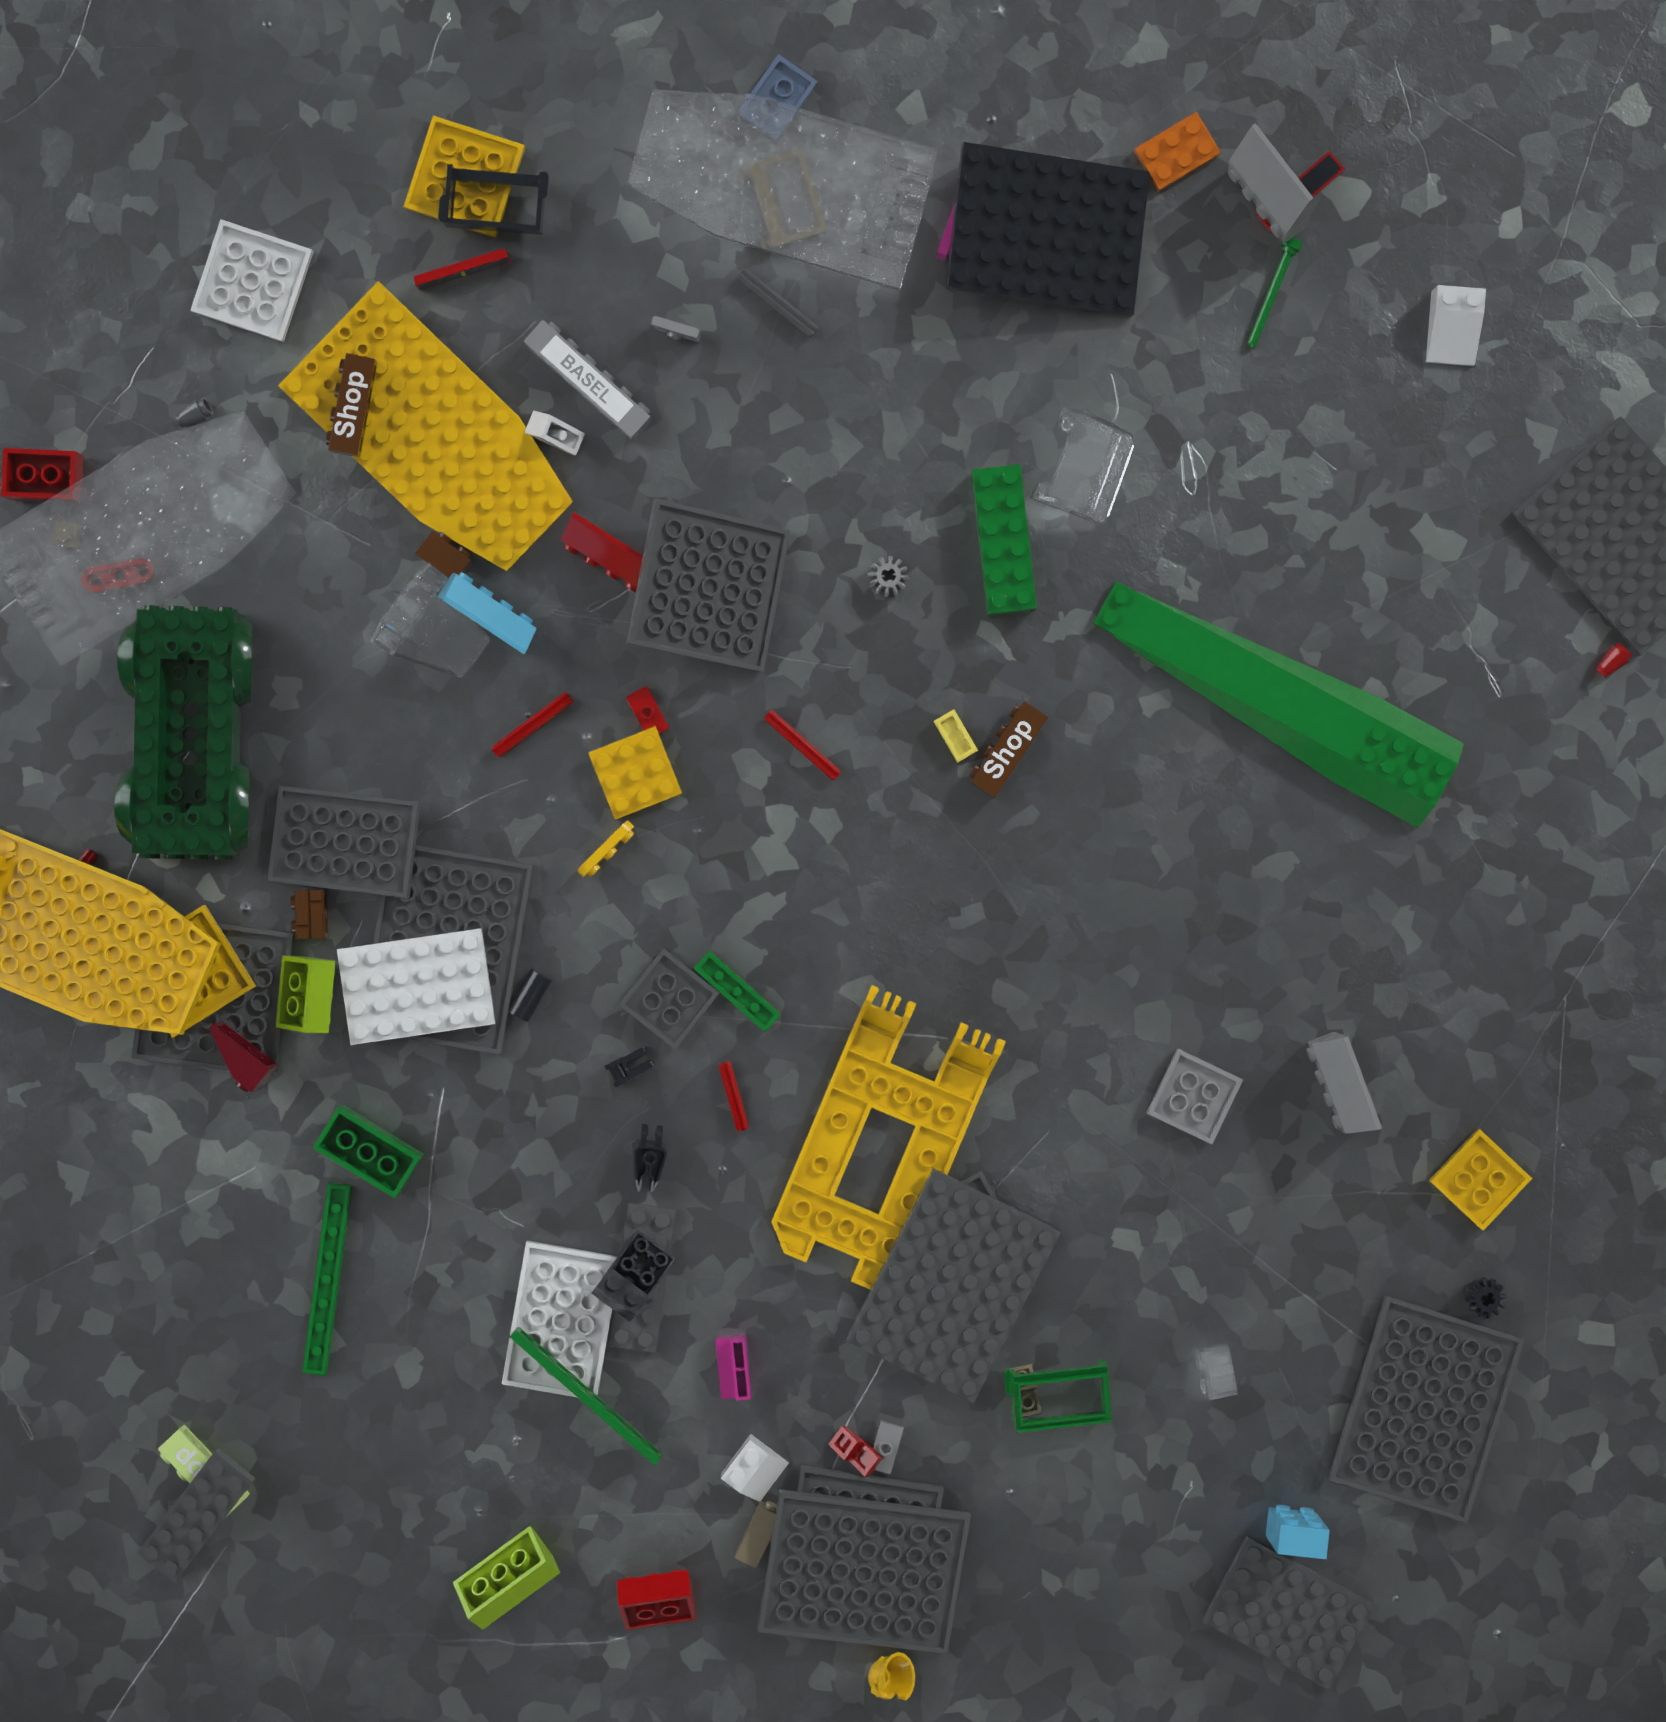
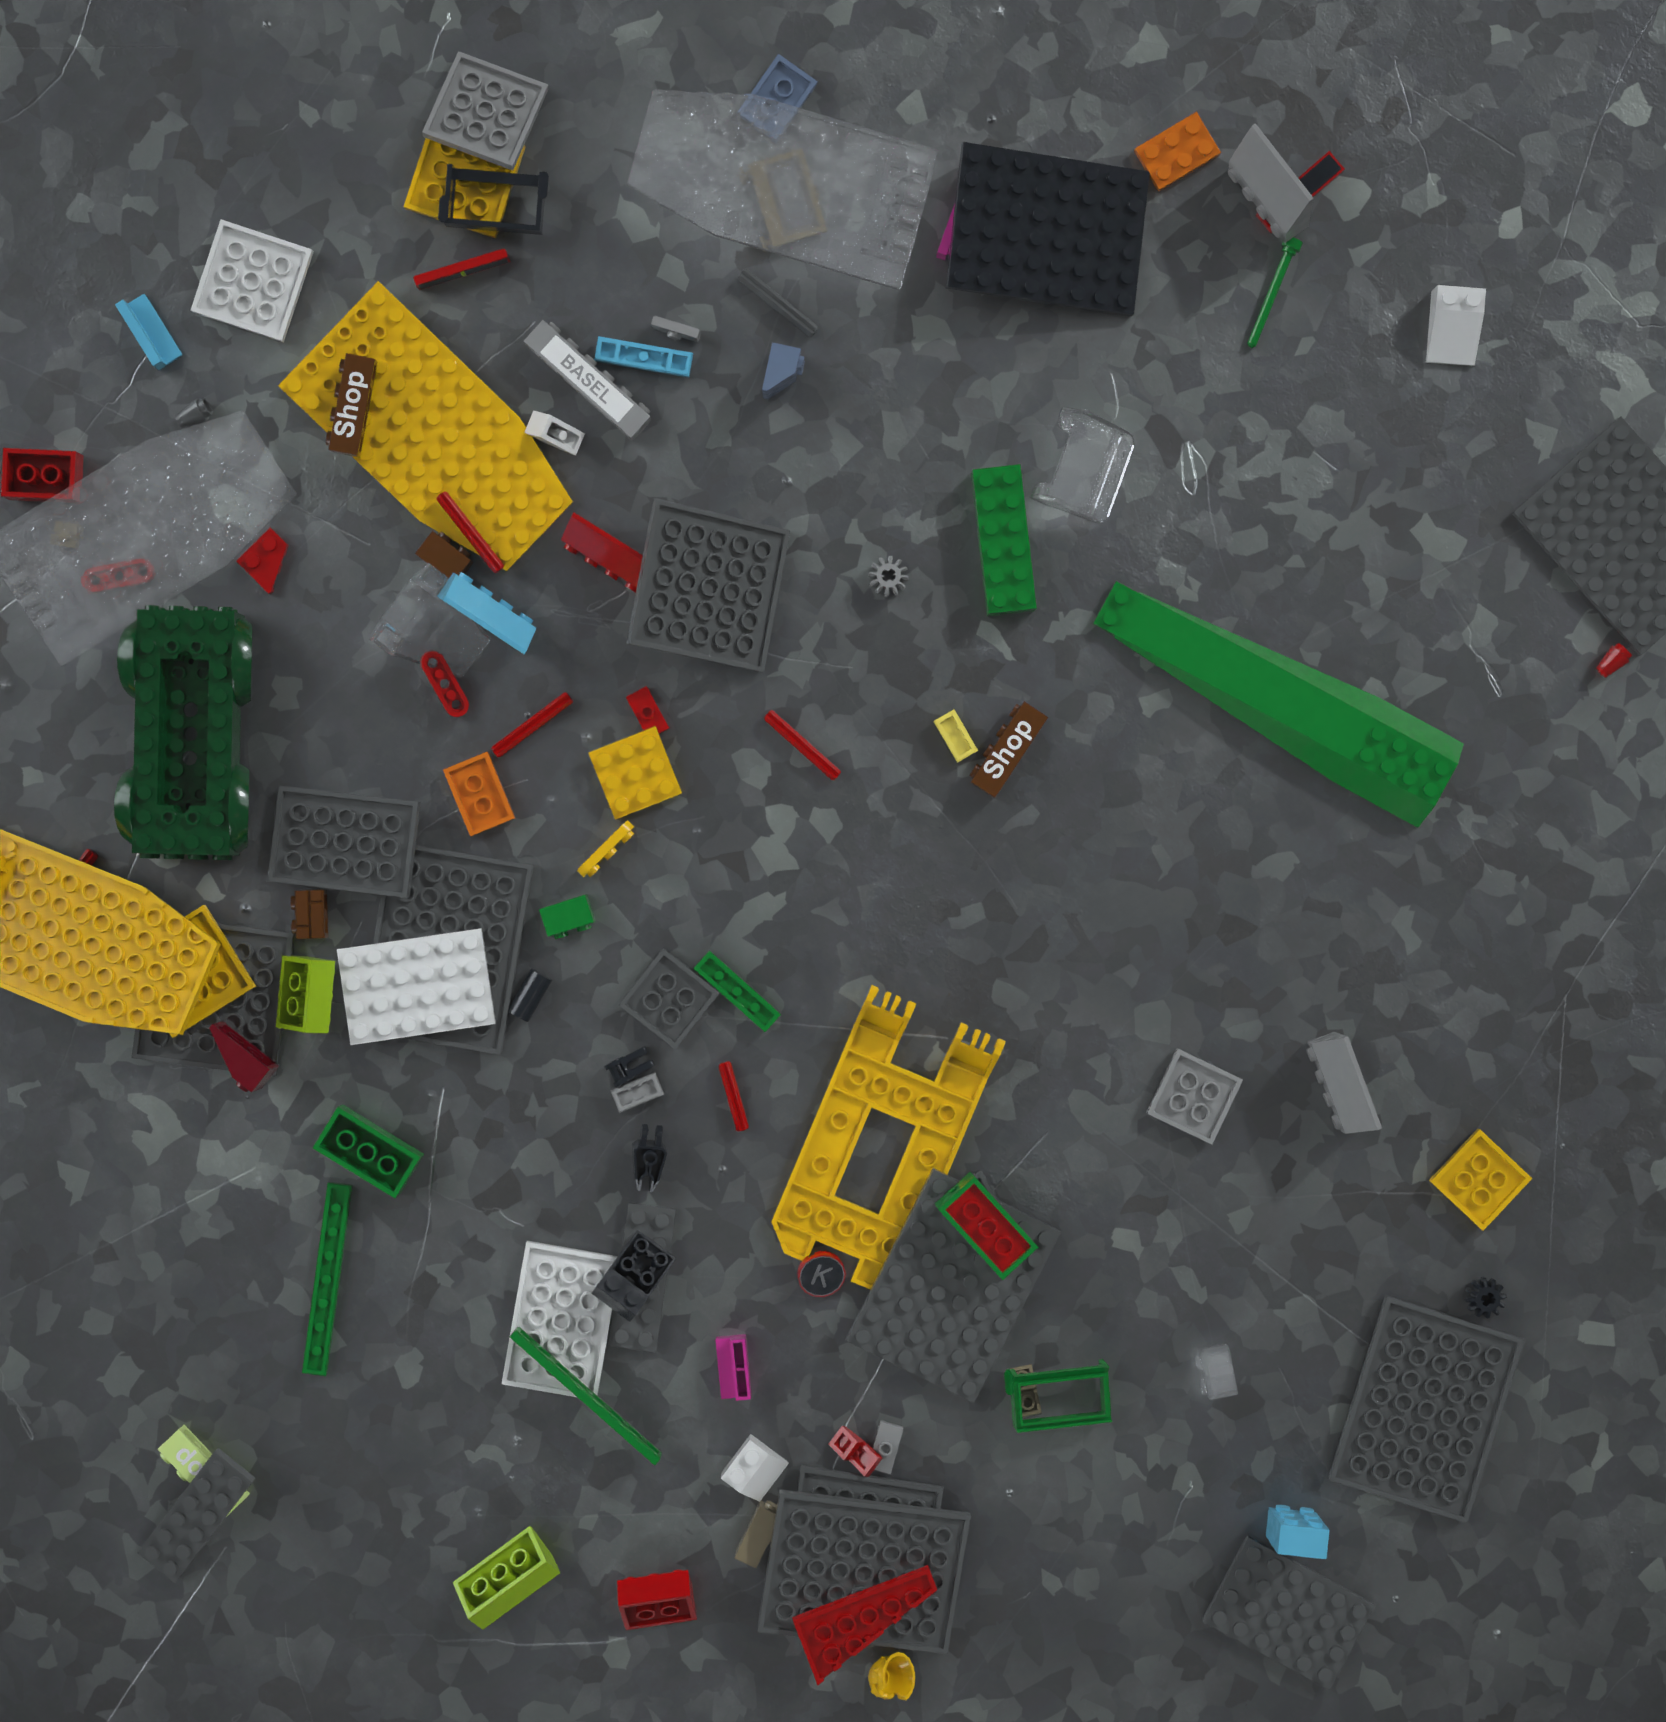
(149, 331): none -> medium azure panel
(265, 559): none -> red wing
(445, 694): none -> red plate
(470, 532): none -> red axle
(479, 794): none -> orange plate
(485, 110): none -> light grey plate
(567, 916): none -> green brick
(637, 1092): none -> light grey plate
(643, 357): none -> medium azure plate
(782, 369): none -> sand blue slope
(821, 1274): none -> black tile
(853, 1622): none -> red wing
(986, 1225): none -> red brick

